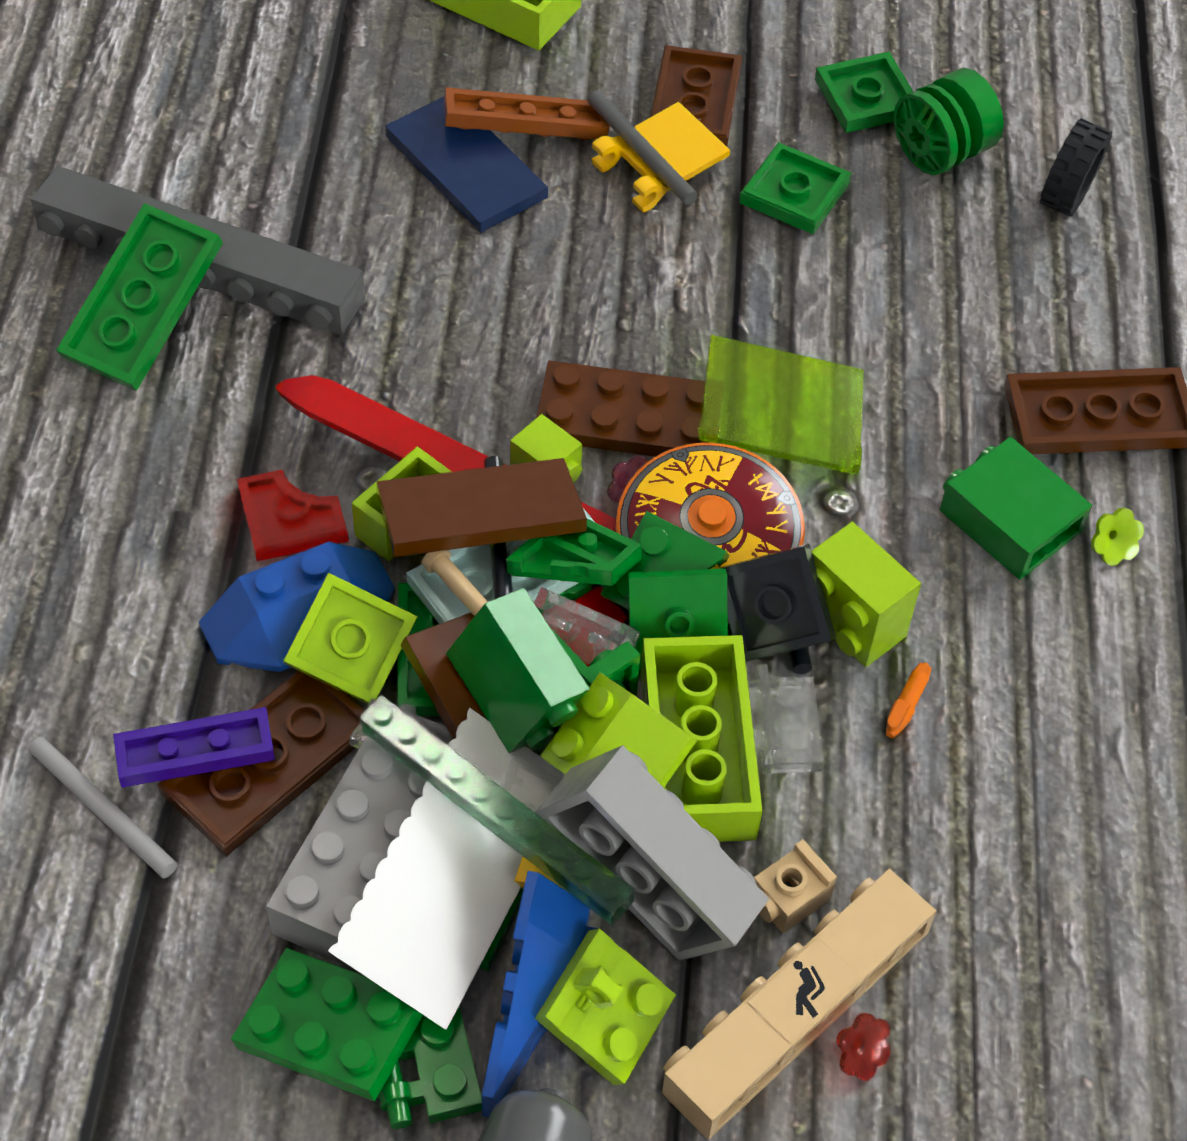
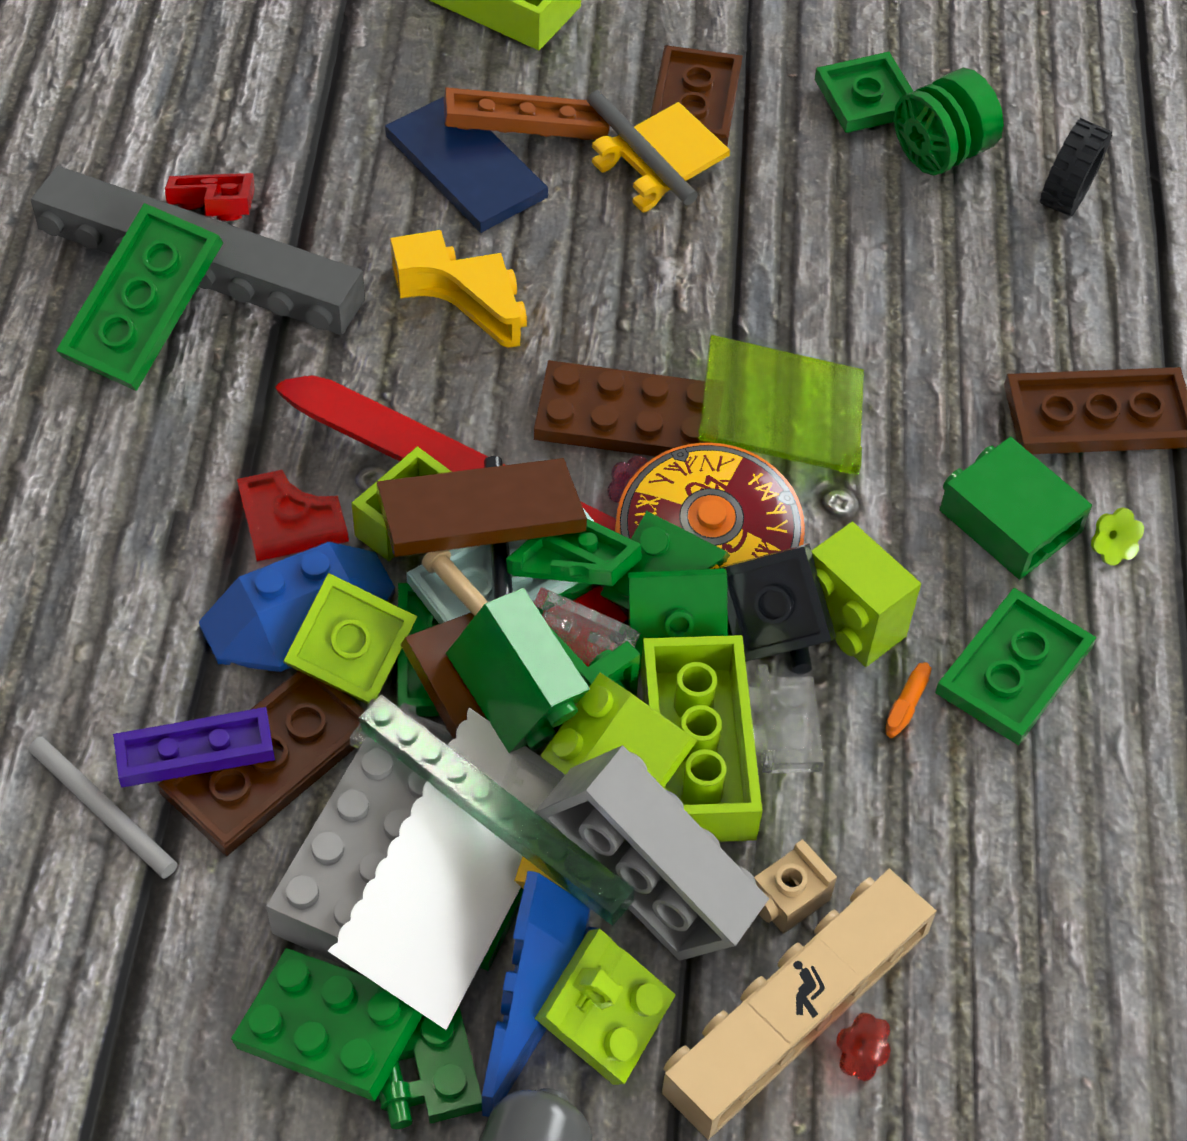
(223, 194): none -> red plate
(474, 285): none -> yellow arch
(546, 441): lime brick -> none
(795, 188): green plate -> none
(1015, 666): none -> green plate

